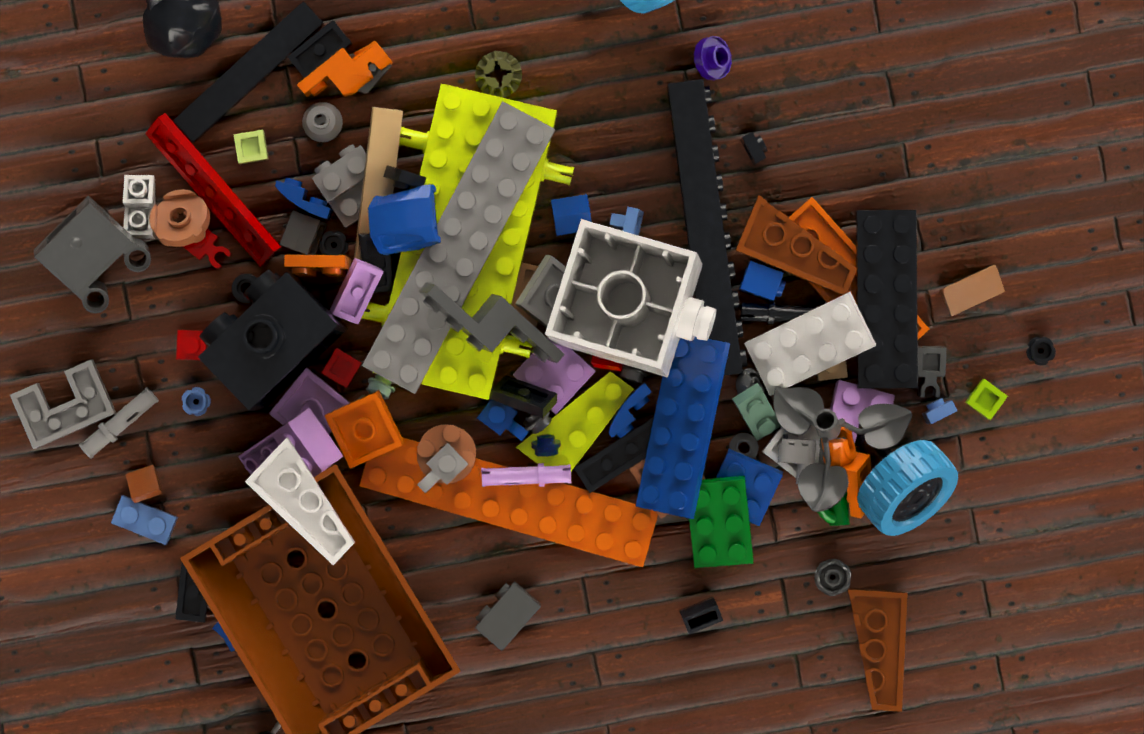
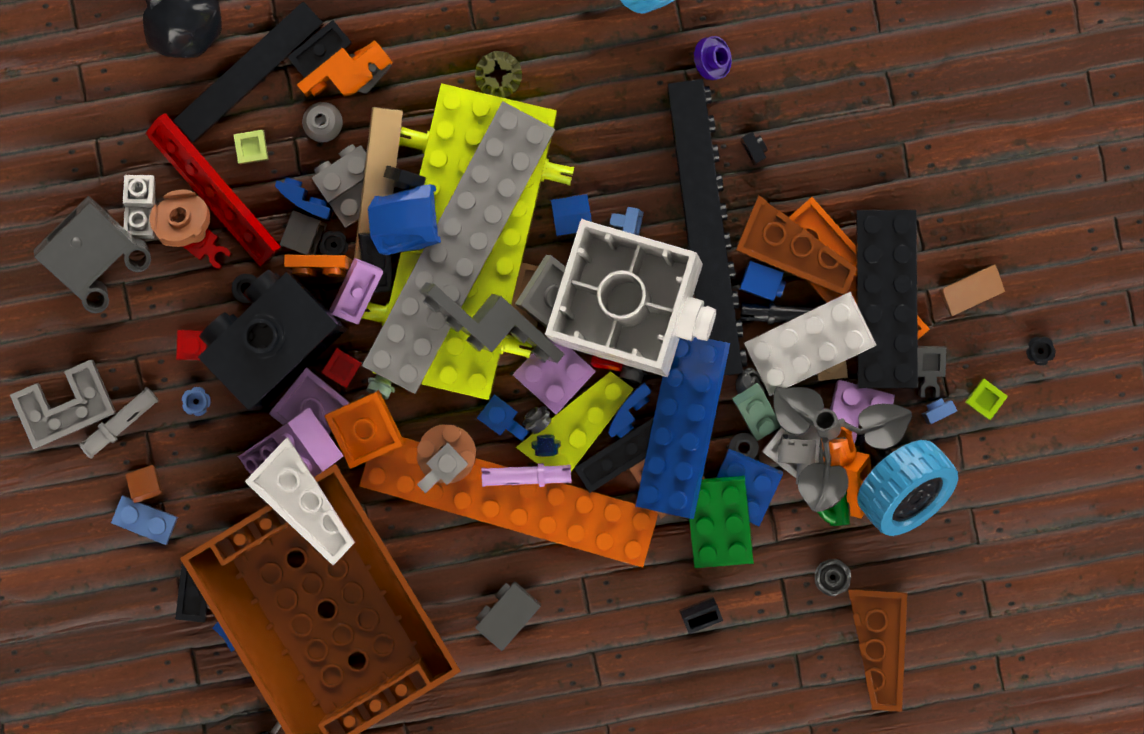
(523, 396): black plate -> none

